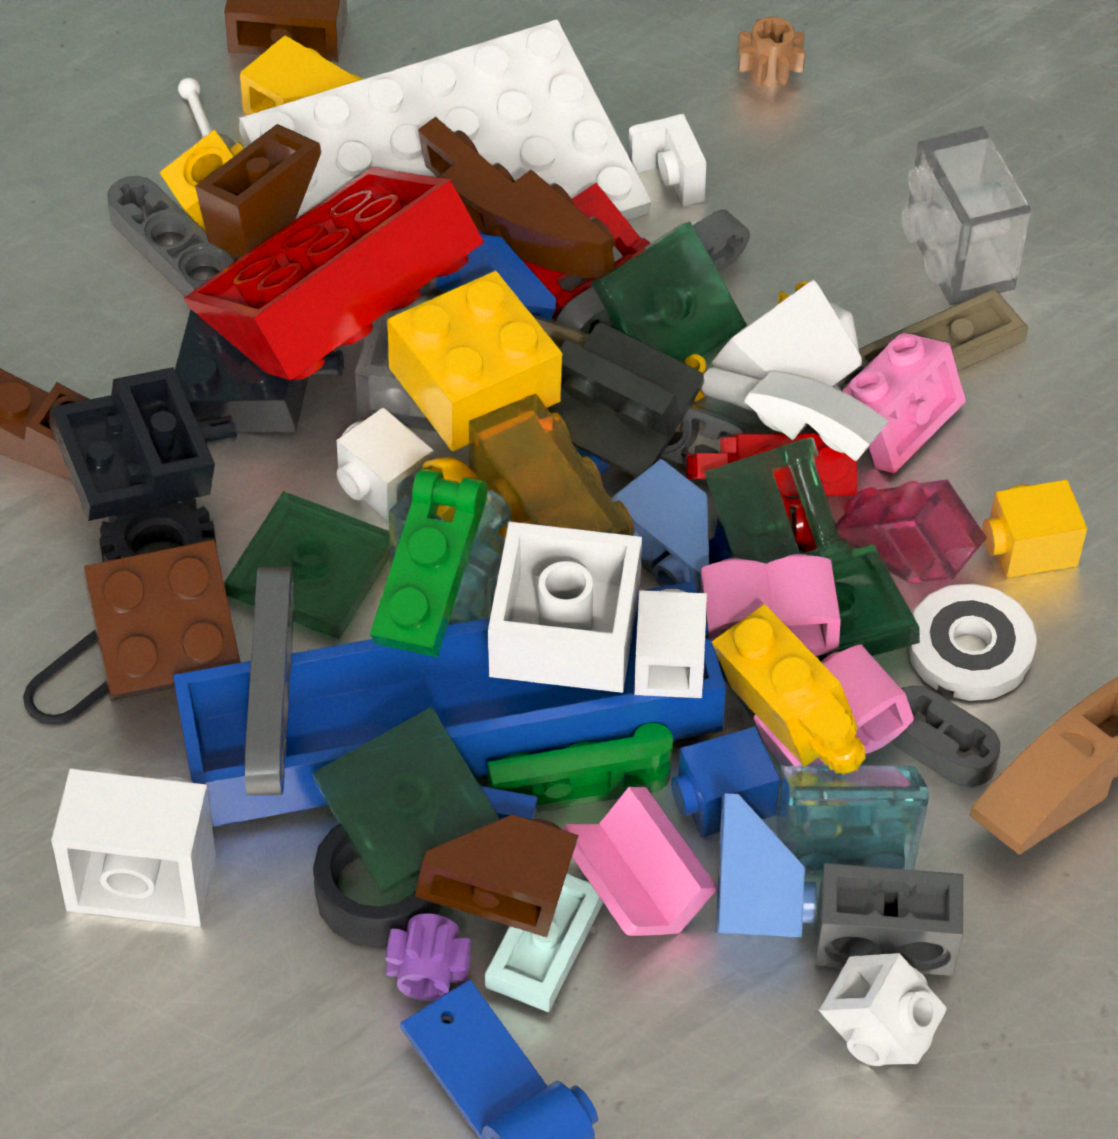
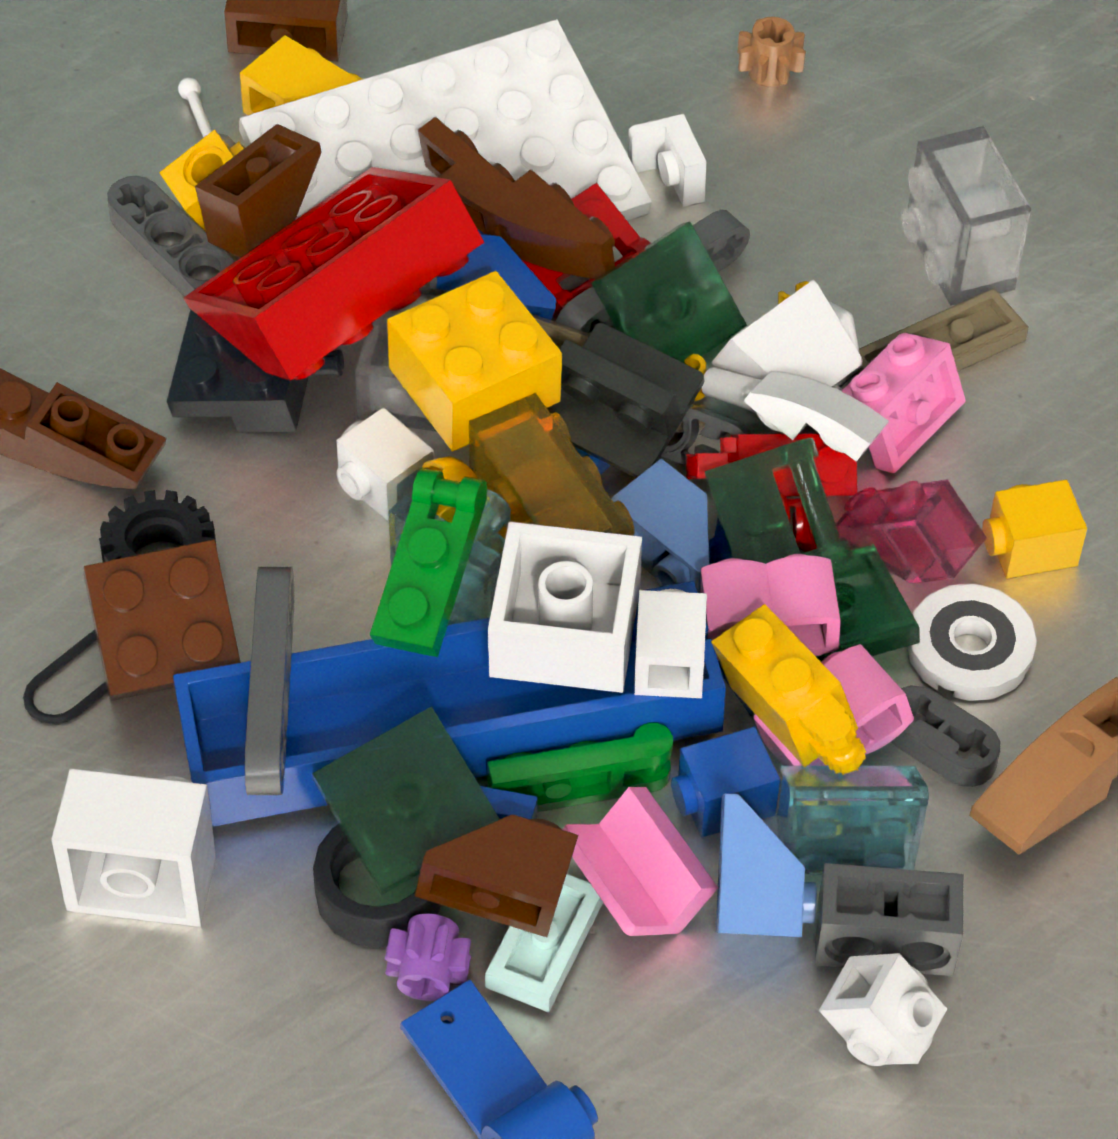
(137, 445): black plate -> none
(330, 556): clear green plate -> none

